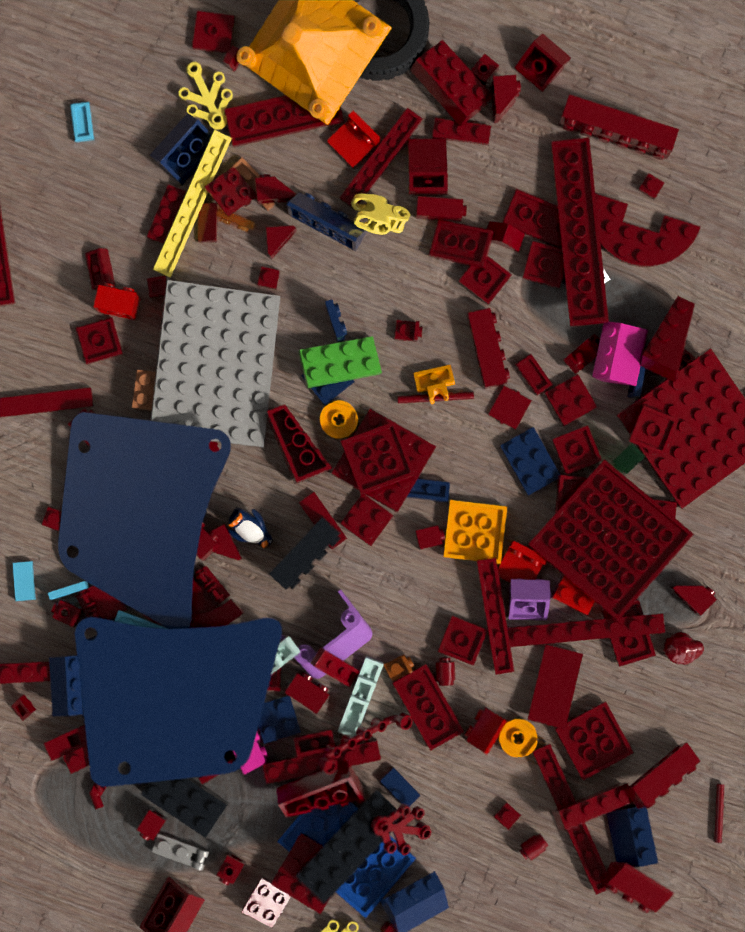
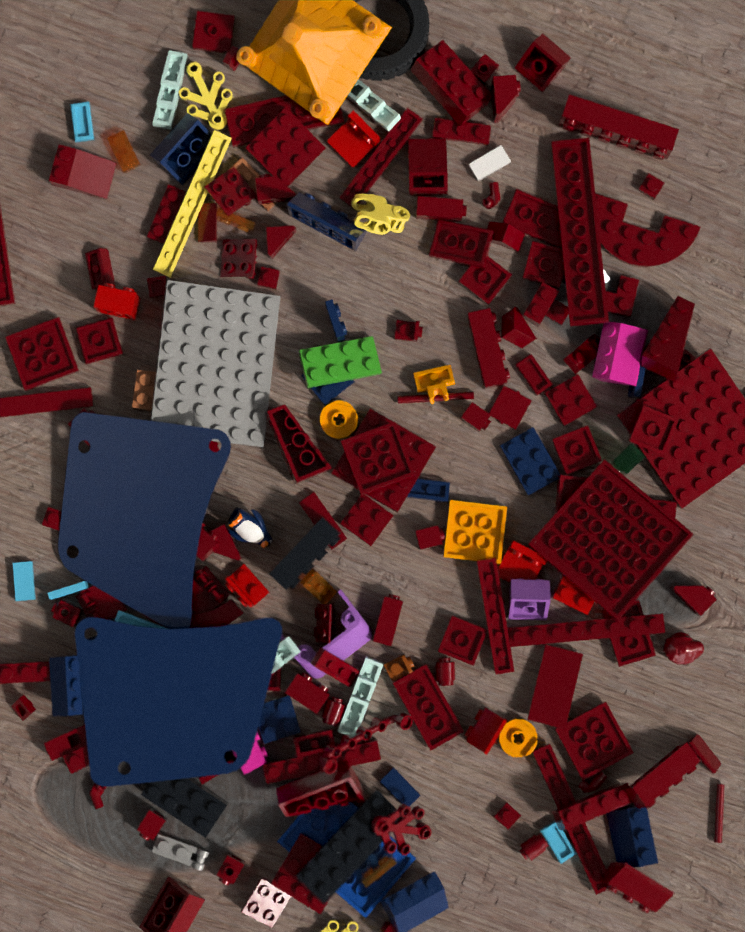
(42, 353): none -> dark red plate
(82, 172): none -> dark red slope
(123, 151): none -> clear orange plate
(169, 91): none -> light aqua slope
(238, 258): none -> dark red hinge
(247, 586): none -> red bracket
(285, 147): none -> dark red plate
(318, 586): none -> clear orange plate
(323, 631): none -> dark red hinge
(333, 711): none -> dark red brick
(372, 875): none -> clear orange plate
(373, 105): none -> light aqua slope
(388, 620): none -> dark red brick
(476, 417): none -> dark red brick
(489, 163): none -> white tile
(494, 196): none -> dark red arm
(516, 328): none -> dark red slope
(540, 304): none -> dark red brick
(557, 312): none -> dark red plate
(558, 842): none -> medium azure tile
(594, 784): none -> dark red arm
(623, 300): none -> dark red plate
(704, 753): none -> dark red slope

